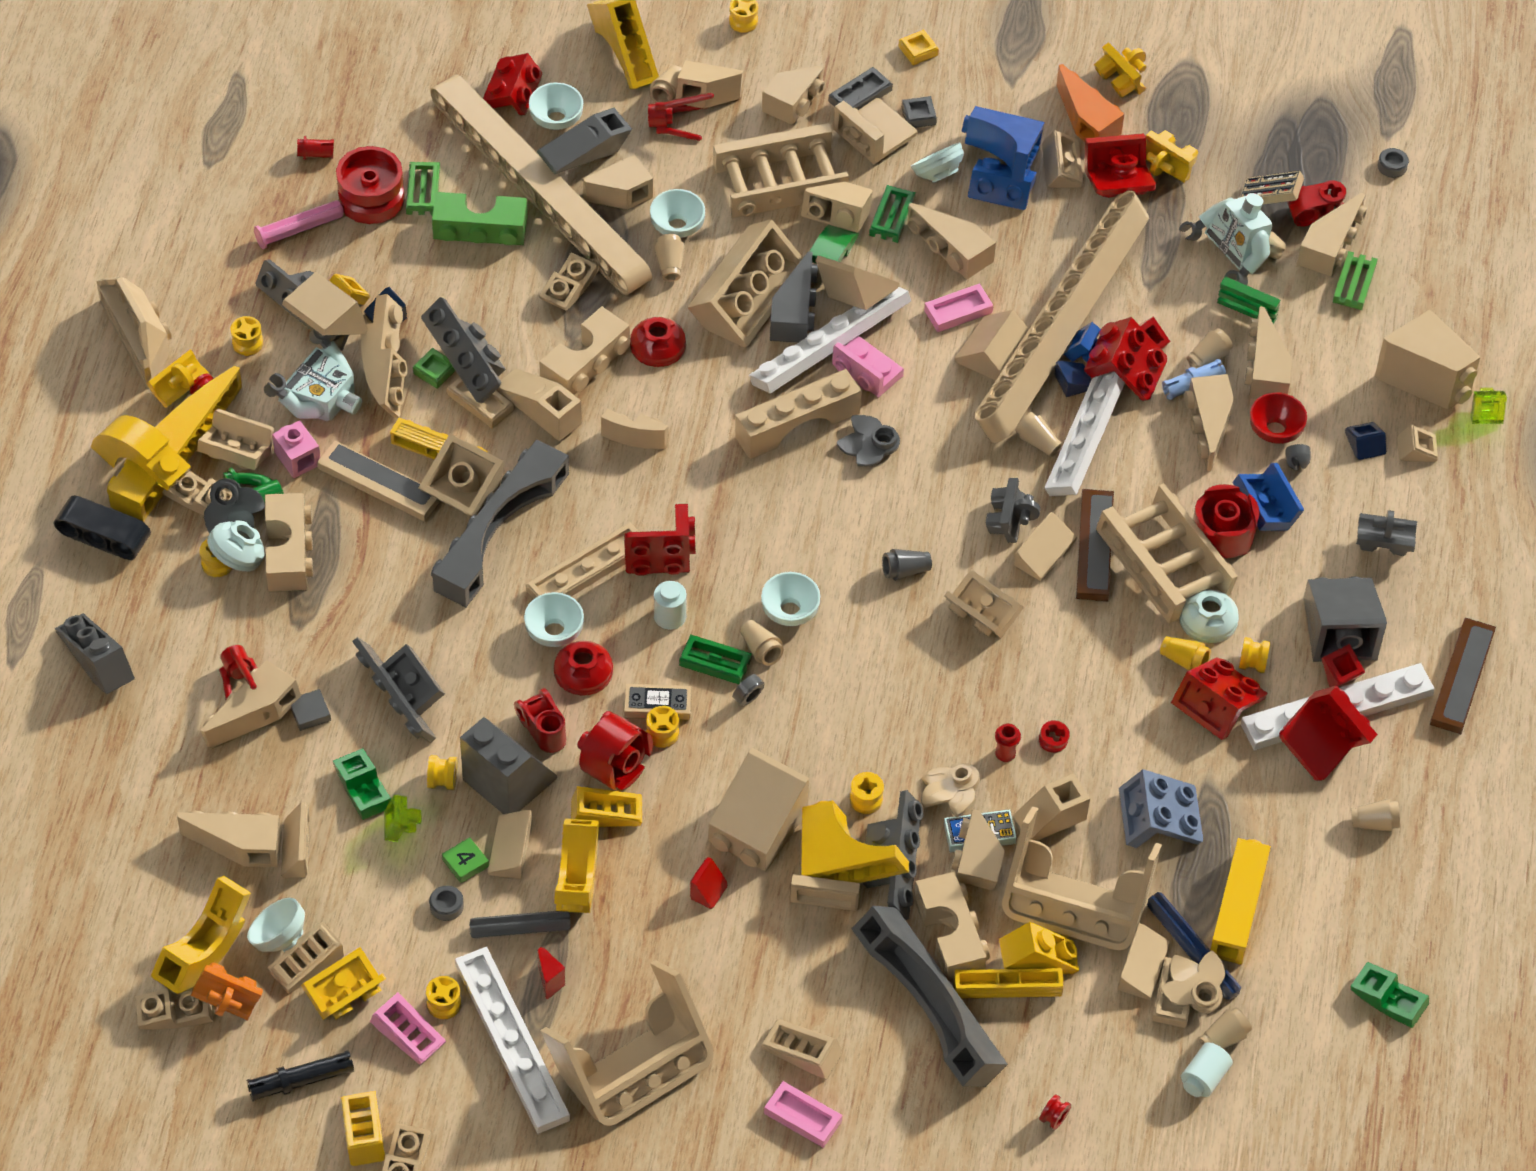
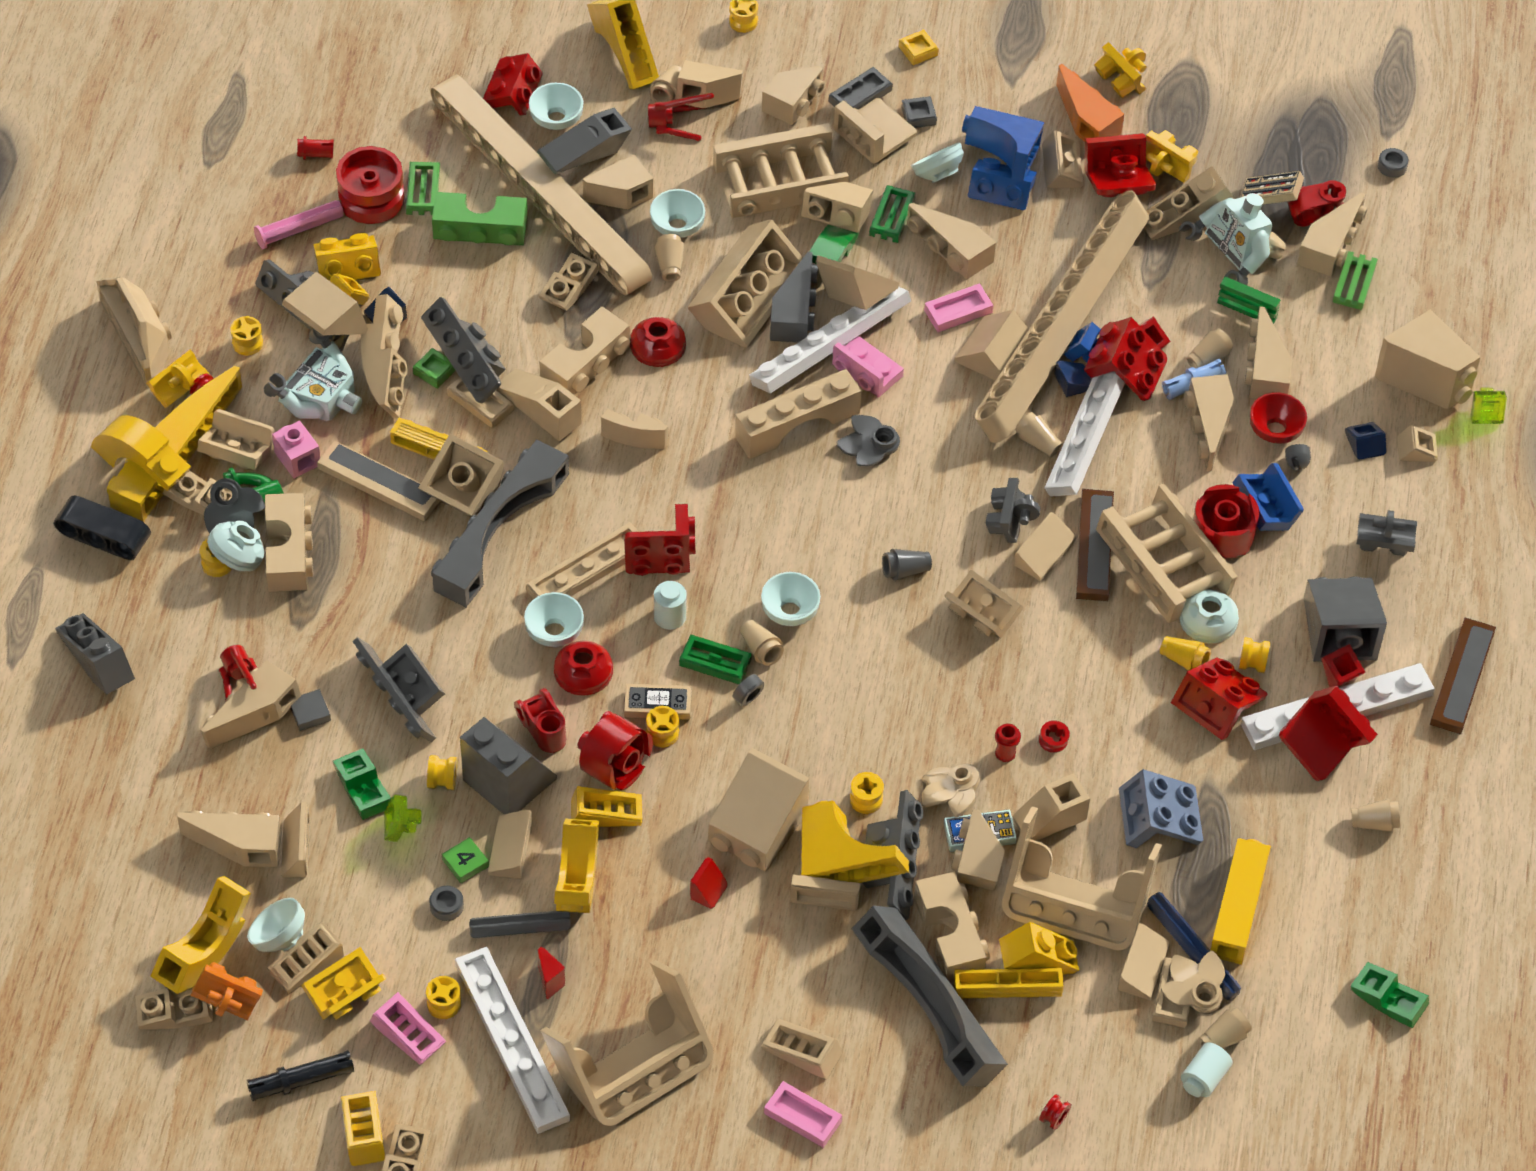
(348, 257): none -> yellow bracket
(1186, 204): none -> tan slope

